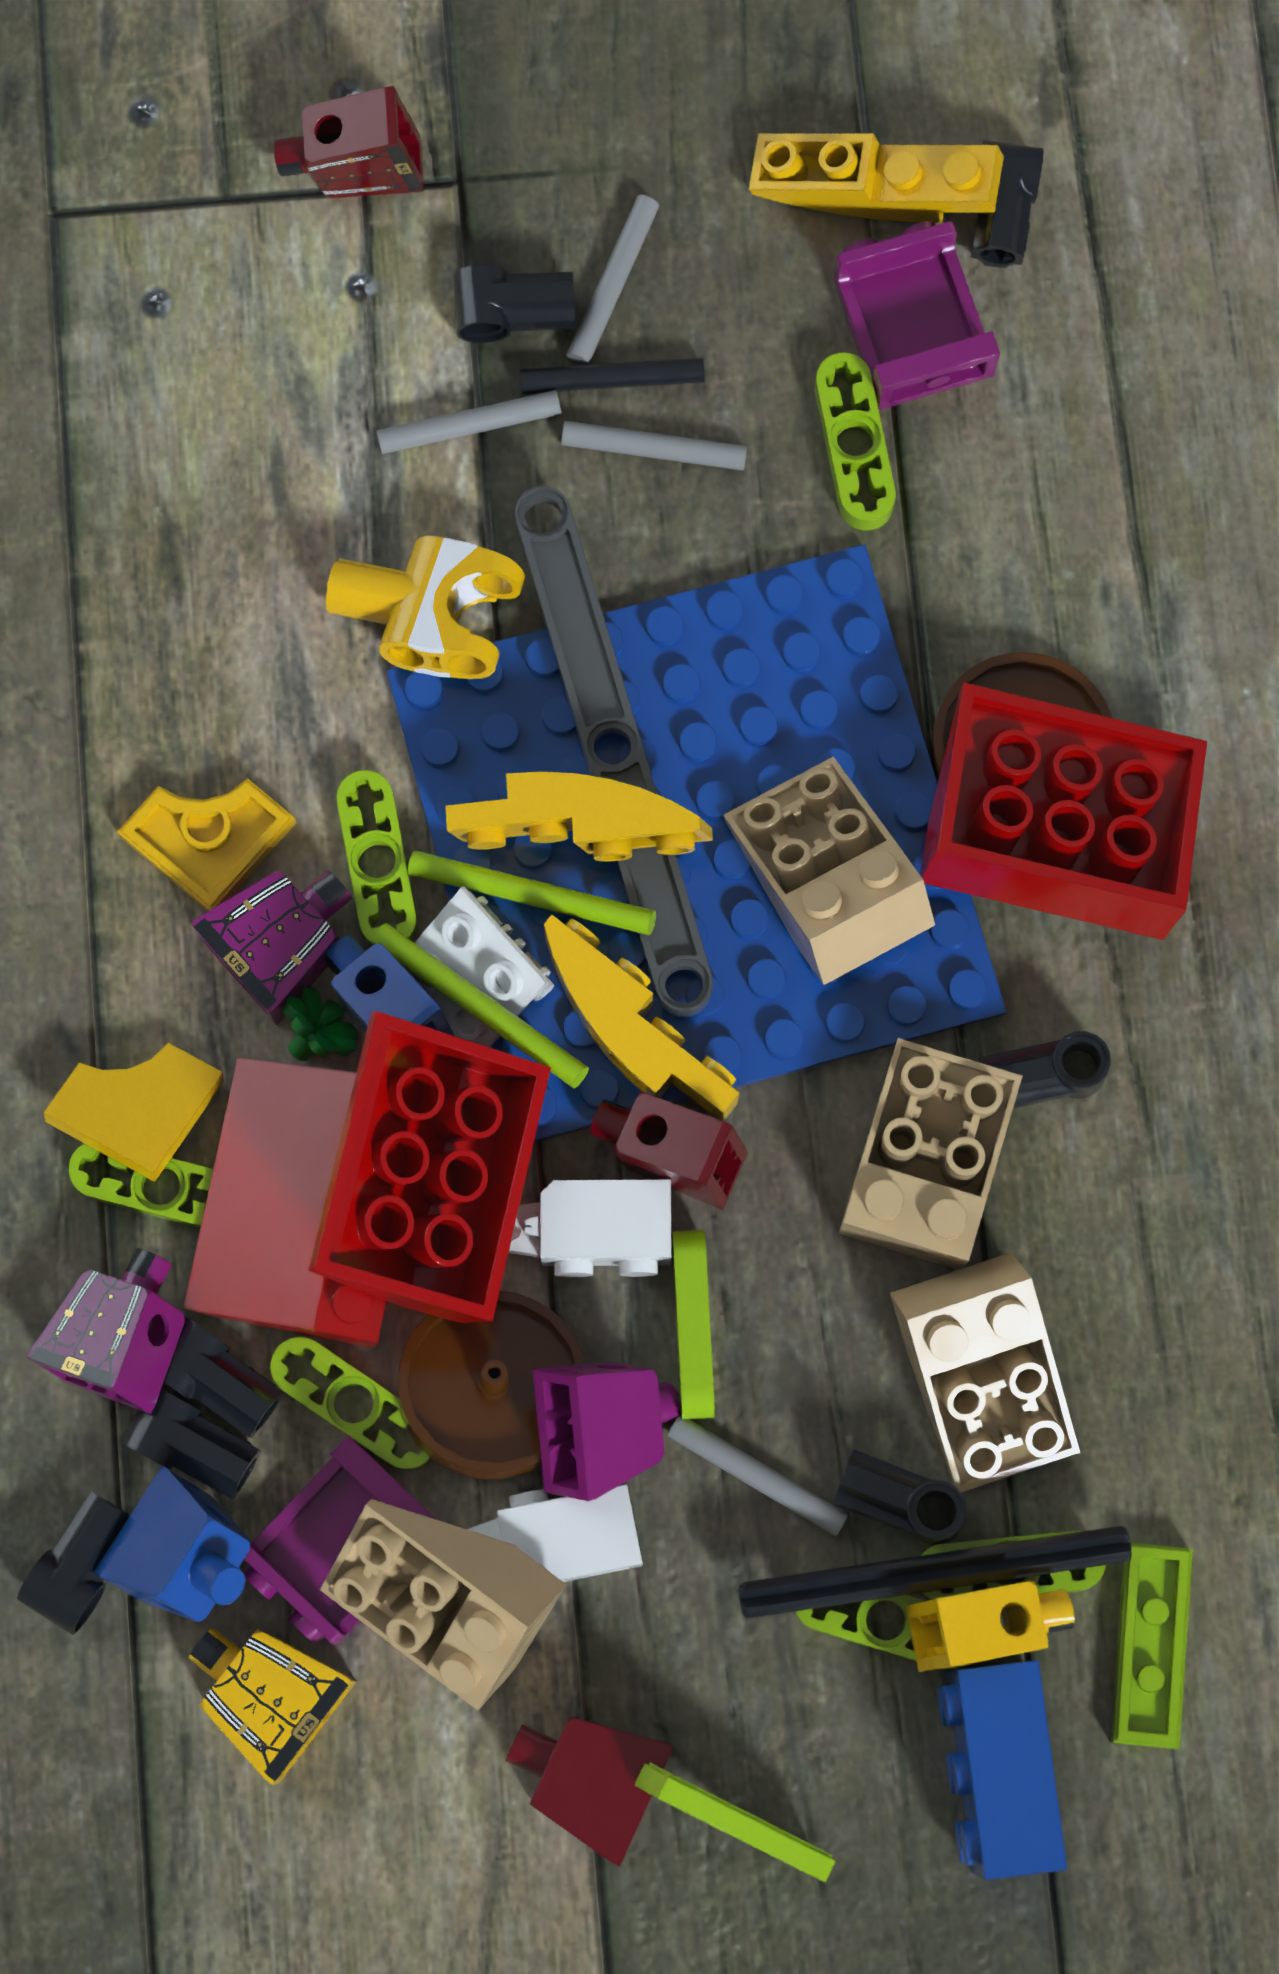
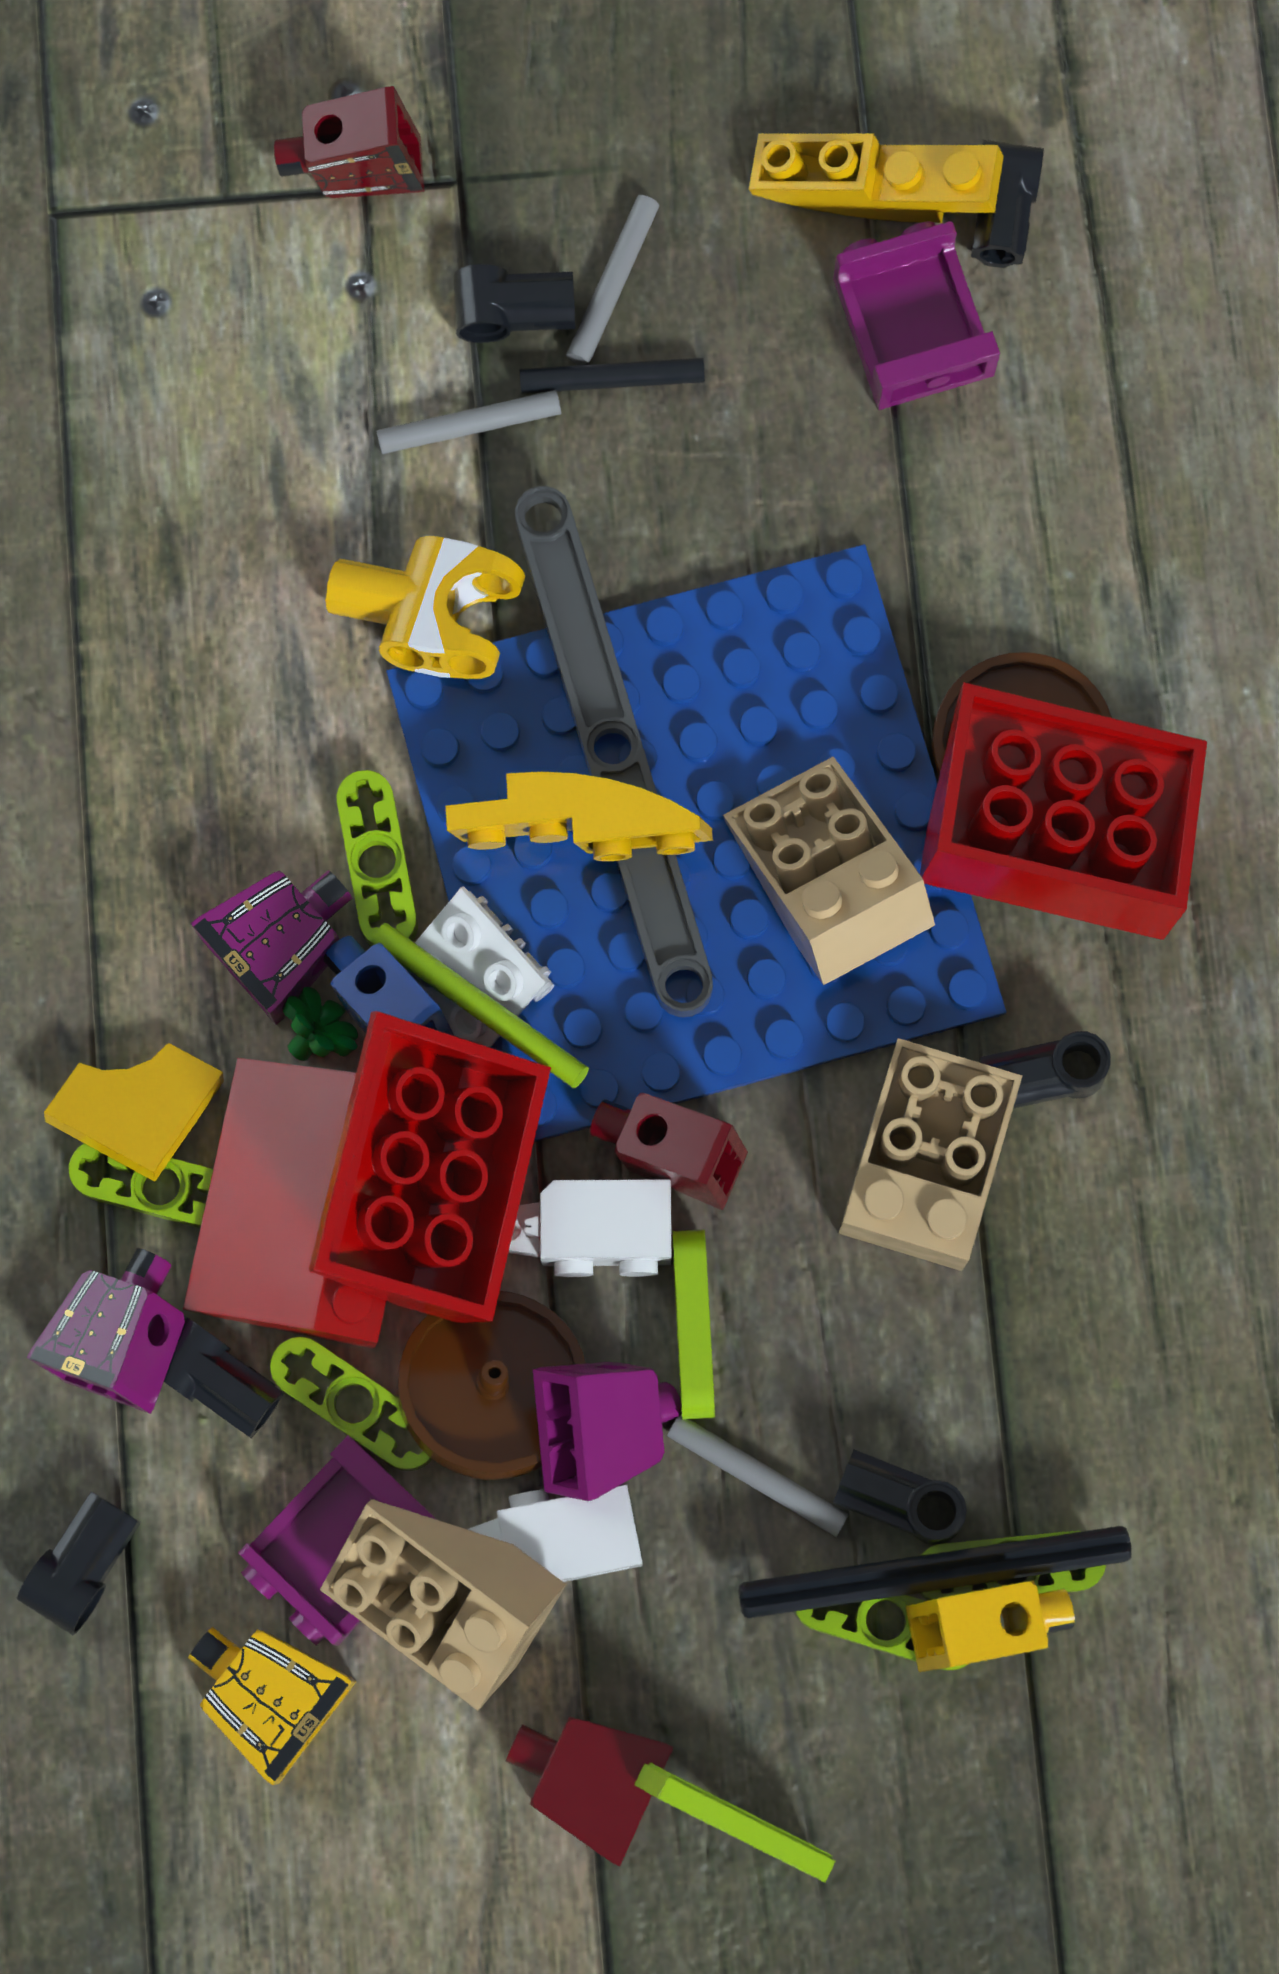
(177, 1550): blue torso -> none
(183, 1439): black piece -> none
(209, 842): yellow tile -> none
(532, 892): lime bar -> none
(612, 1007): yellow slope -> none
(654, 445): light grey bar -> none
(863, 396): lime beam -> none
(986, 1371): tan slope -> none
(1002, 1770): blue brick -> none
(1152, 1646): lime tile -> none

